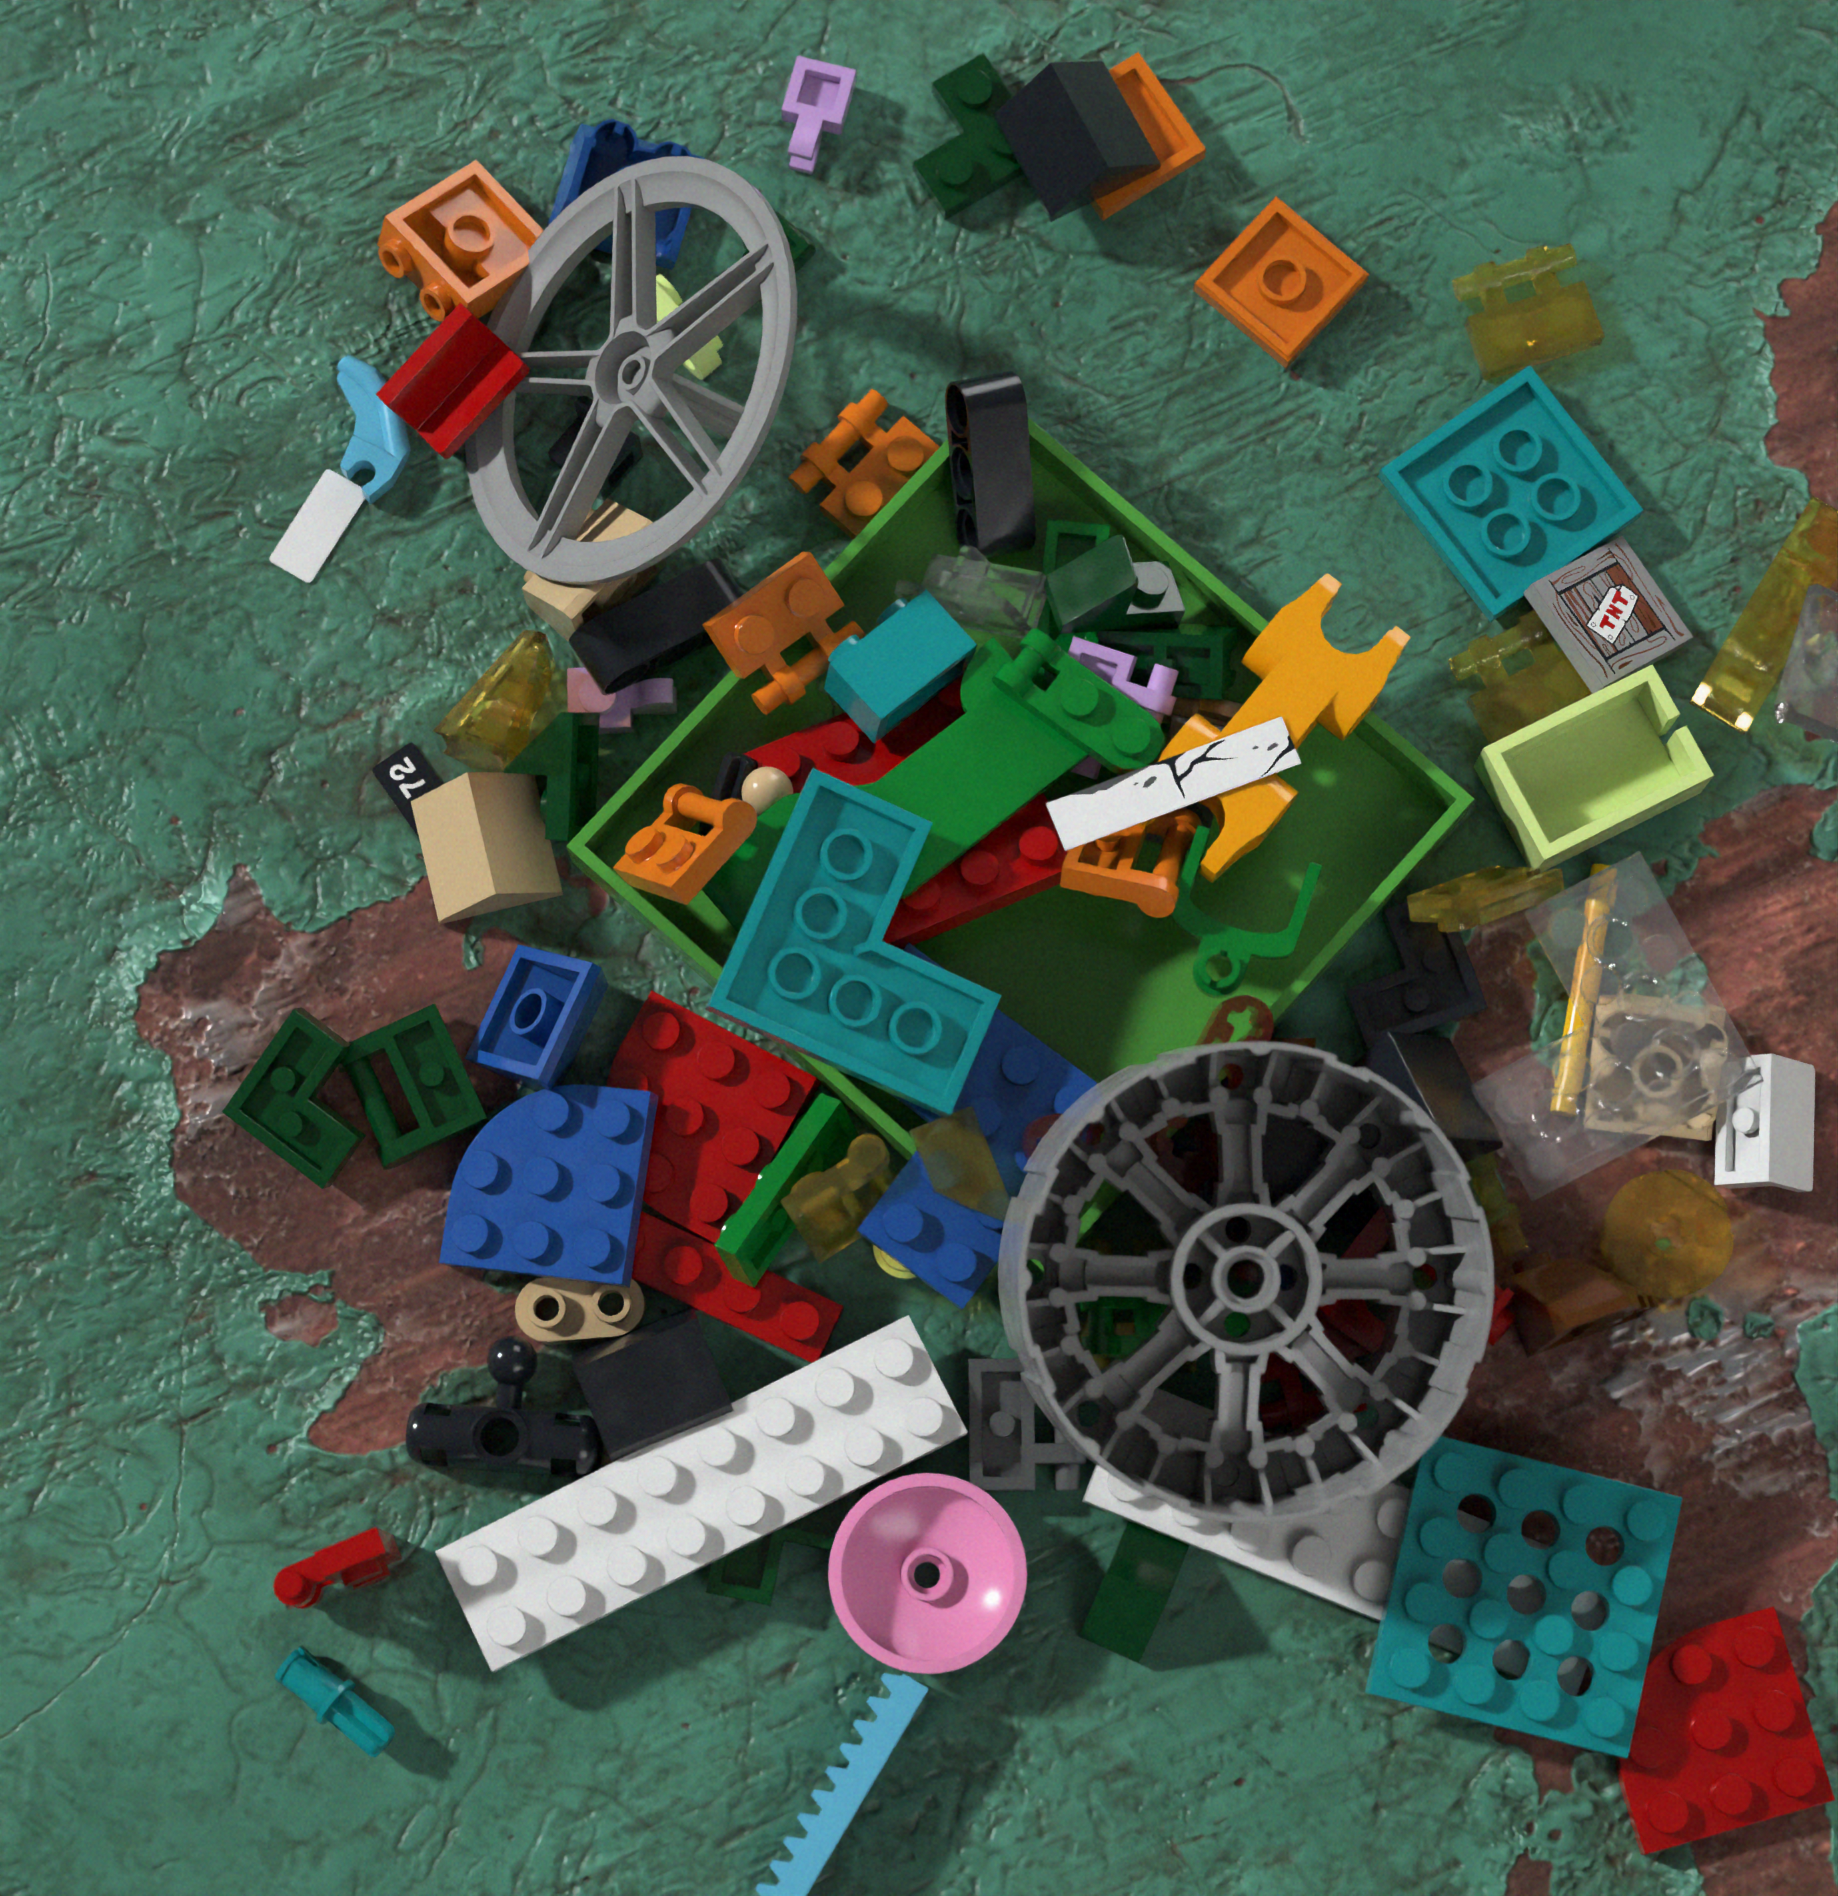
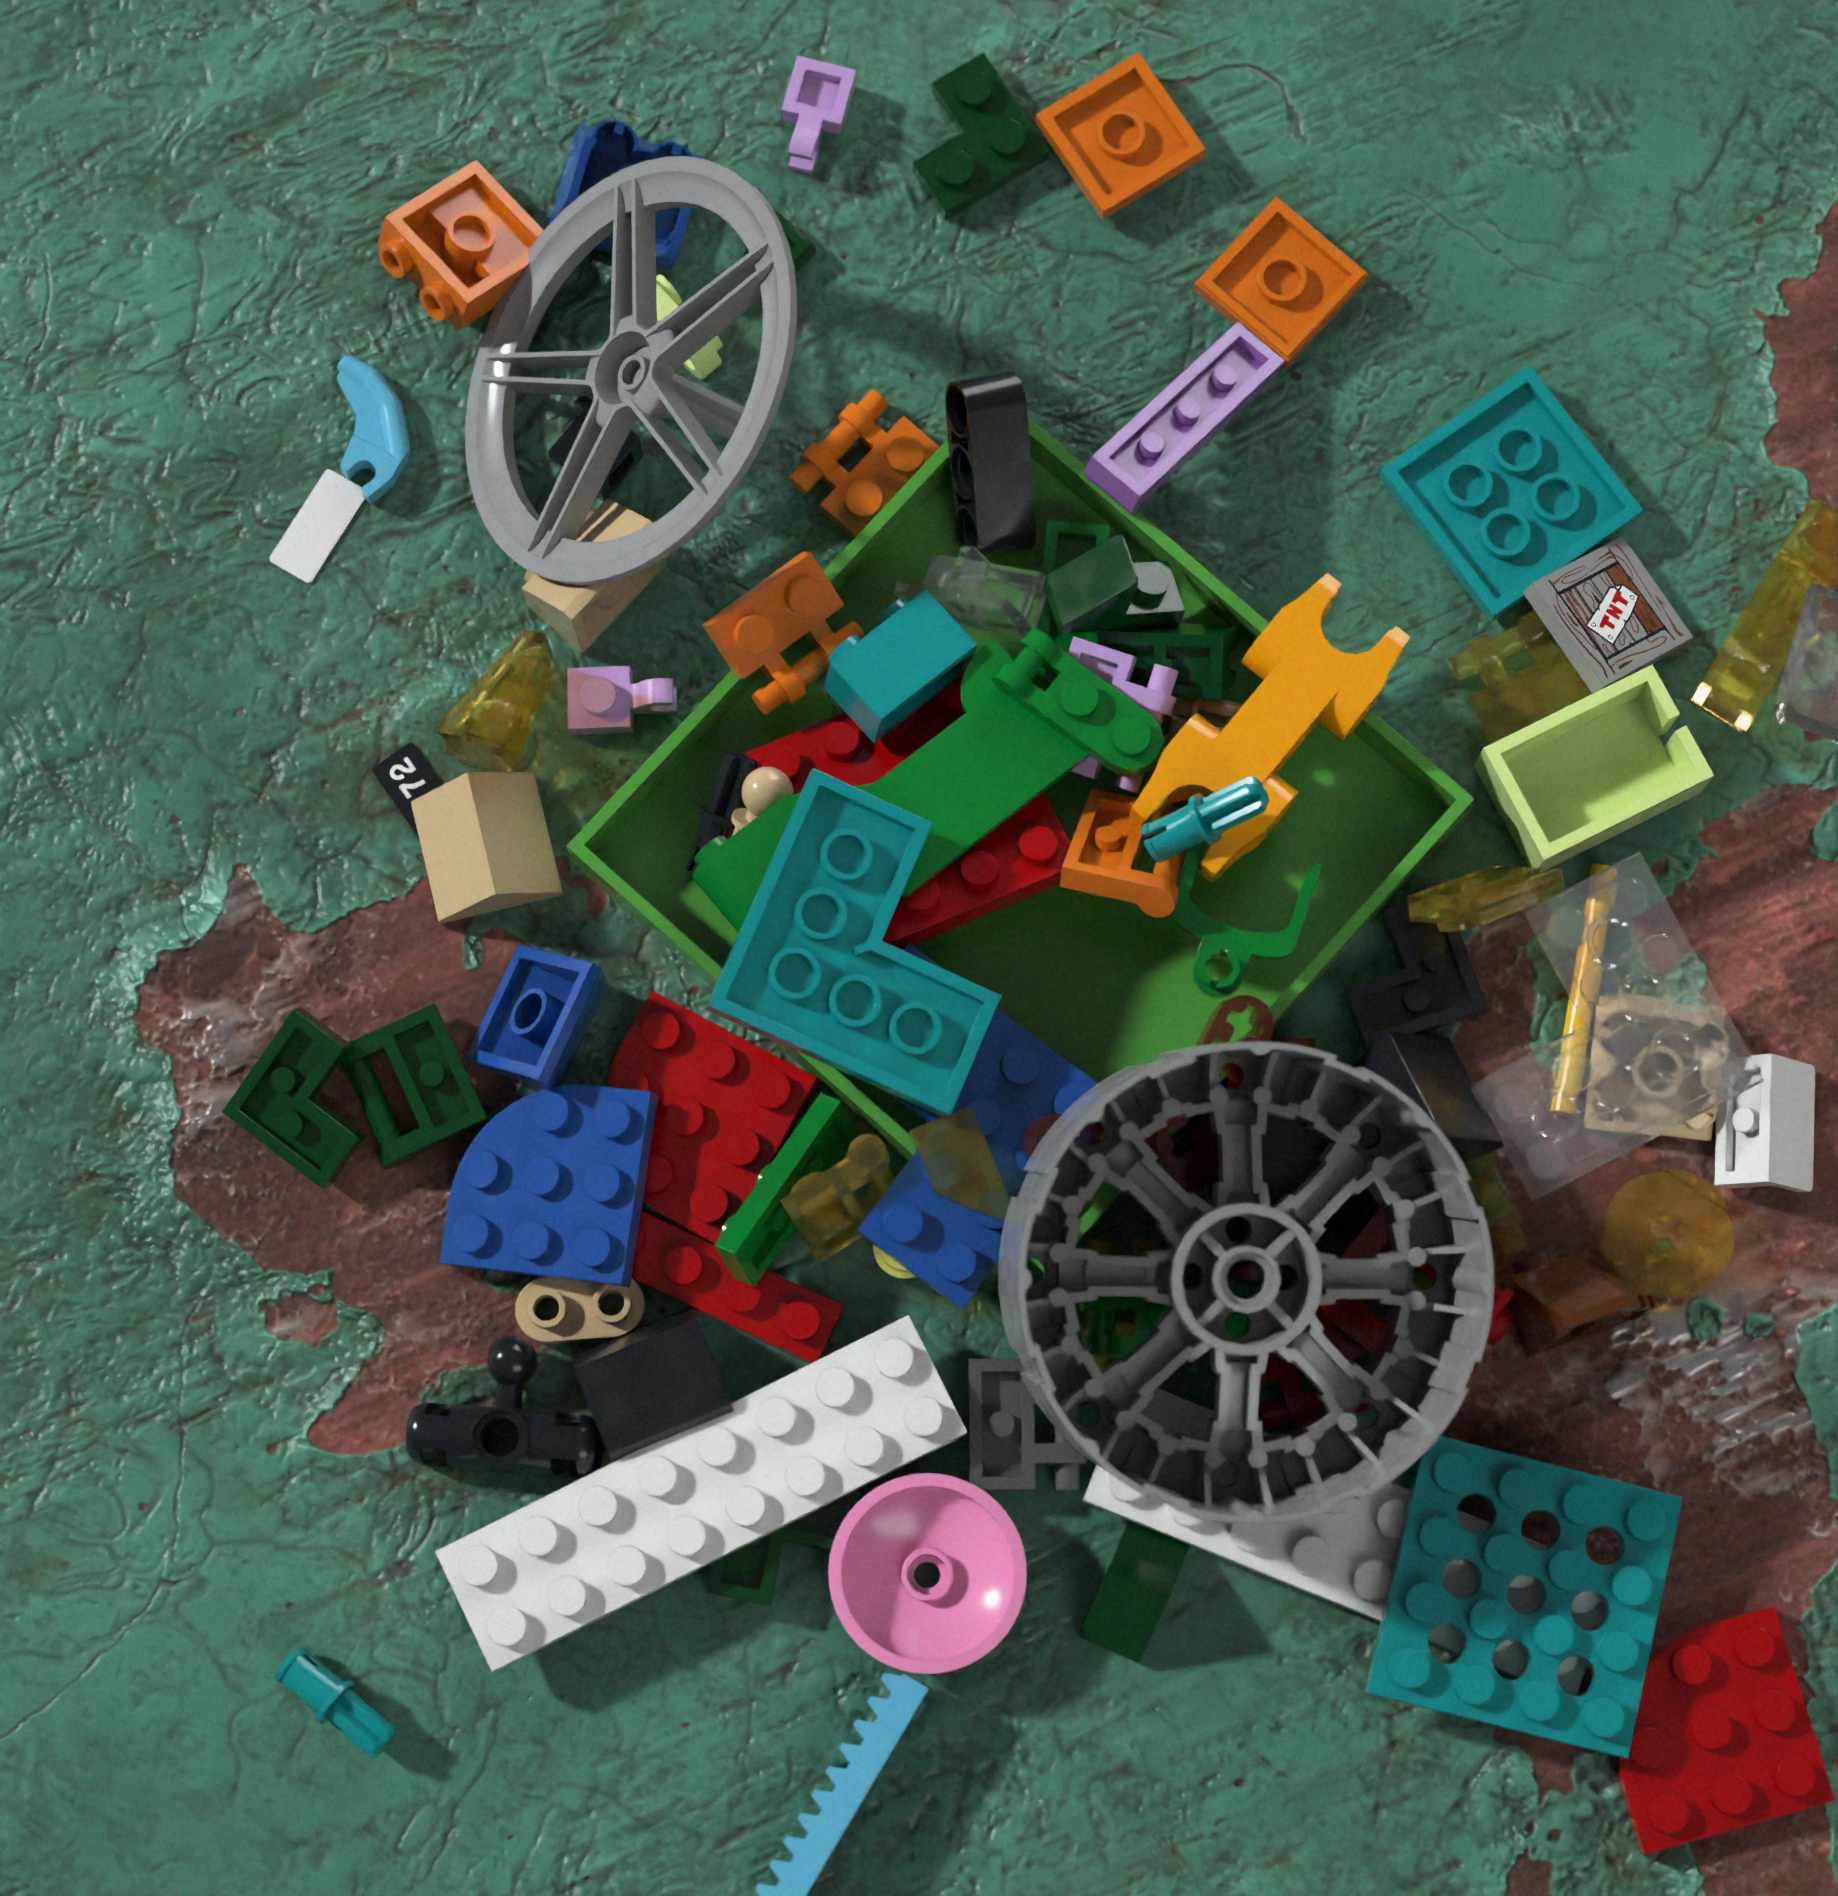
(353, 1561): red plate -> none
(453, 381): red panel -> none
(569, 758): dark green slope -> none
(654, 627): black beam -> none
(679, 862): orange plate -> none
(1074, 136): black slope -> none
(1173, 783): white sticker -> none
(1183, 418): none -> medium lavender gear
(1205, 818): none -> teal axle
(1530, 329): clear yellow plate -> none

